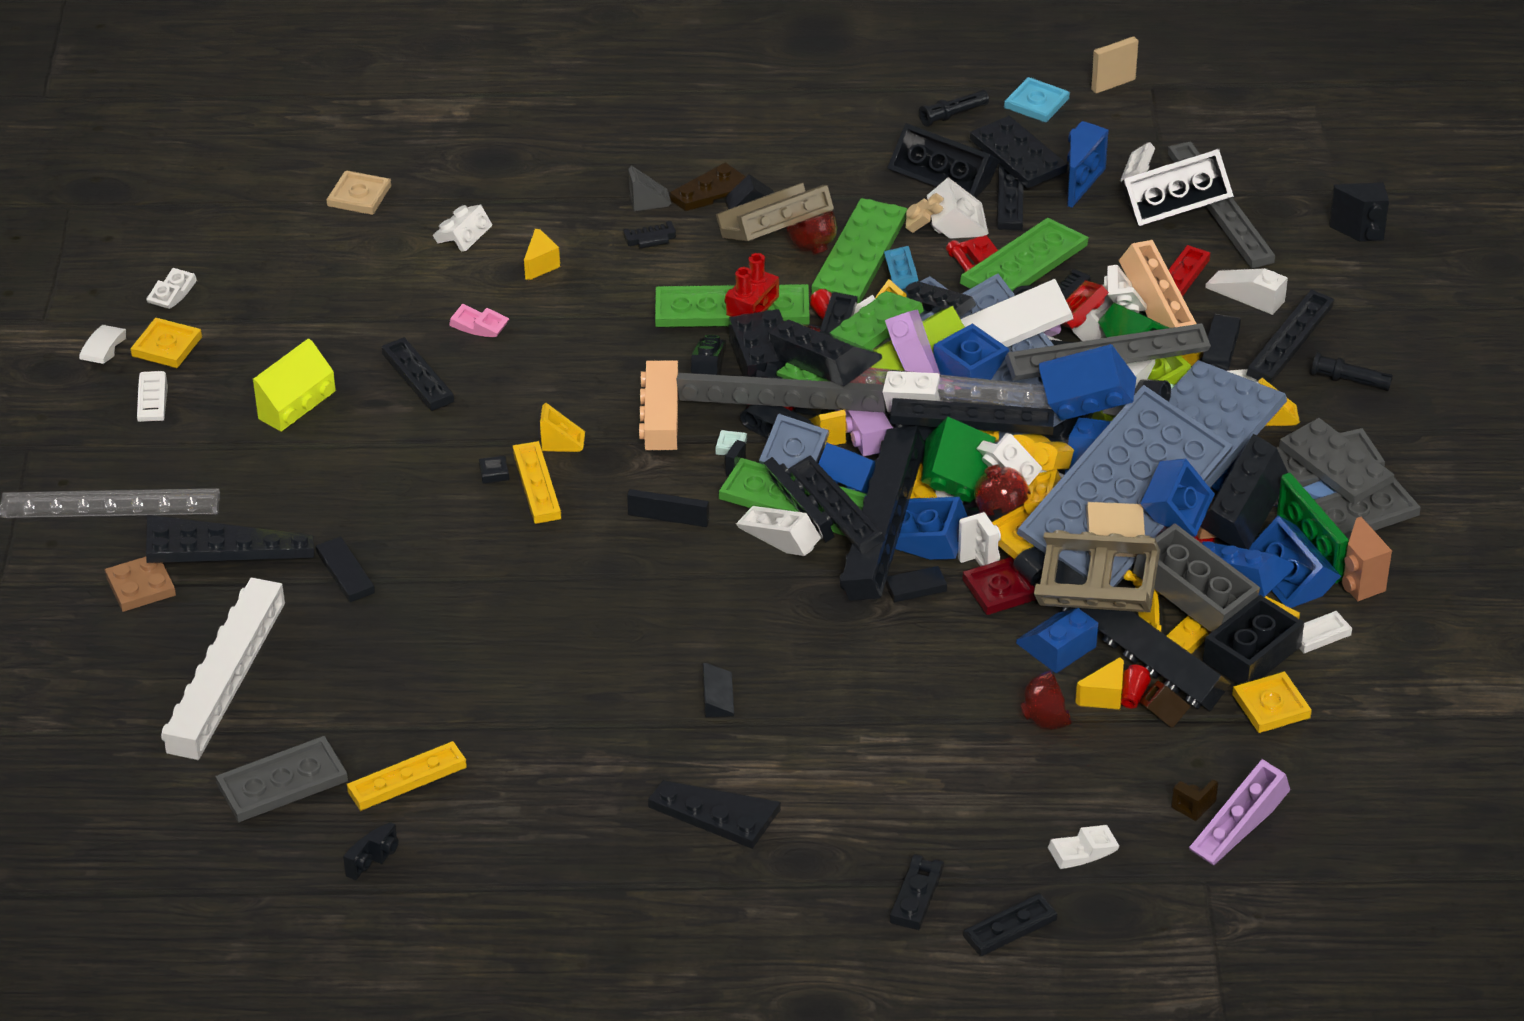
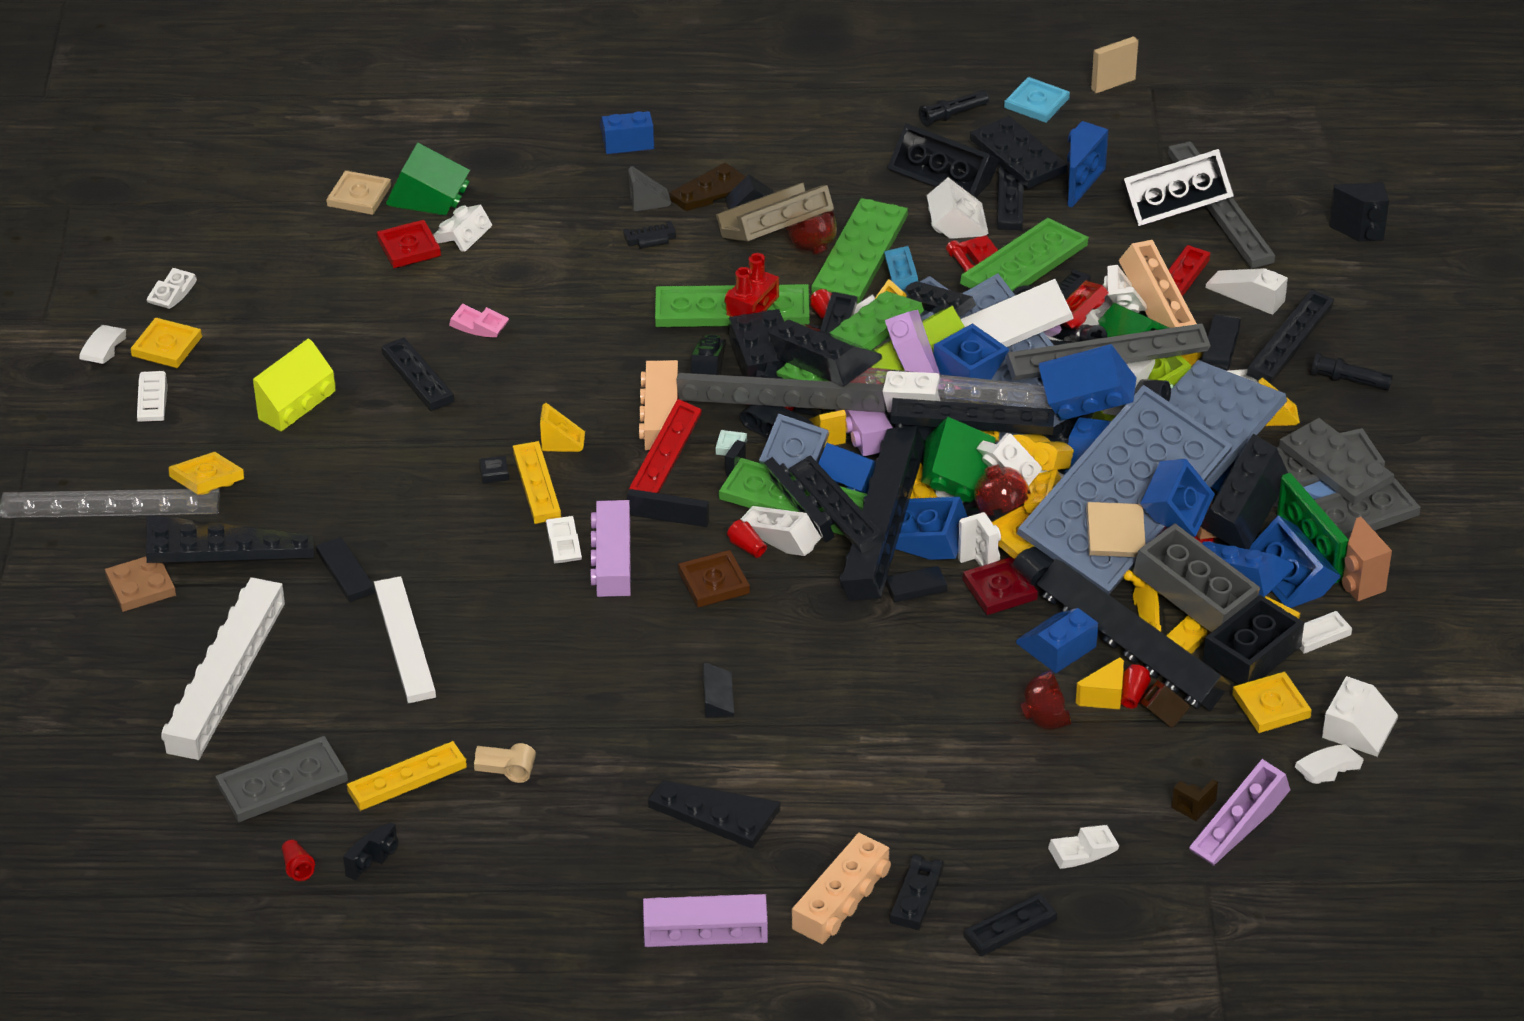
(206, 473): none -> yellow plate
(297, 861): none -> red cone
(404, 640): none -> white tile
(408, 243): none -> red plate
(429, 183): none -> green slope
(513, 762): none -> tan piece
(541, 256): yellow slope -> none
(563, 539): none -> white slope
(612, 548): none -> lavender brick
(627, 132): none -> blue slope
(666, 447): none -> red plate
(705, 920): none -> lavender brick
(714, 578): none -> reddish brown plate
(746, 538): none -> red cone
(841, 888): none -> light nougat brick
(920, 213): tan plate -> none
(1082, 333): none -> black pin
(1097, 590): dark tan window -> none
(1139, 161): white plate -> none
(1326, 763): none -> white slope
(1359, 717): none -> white slope

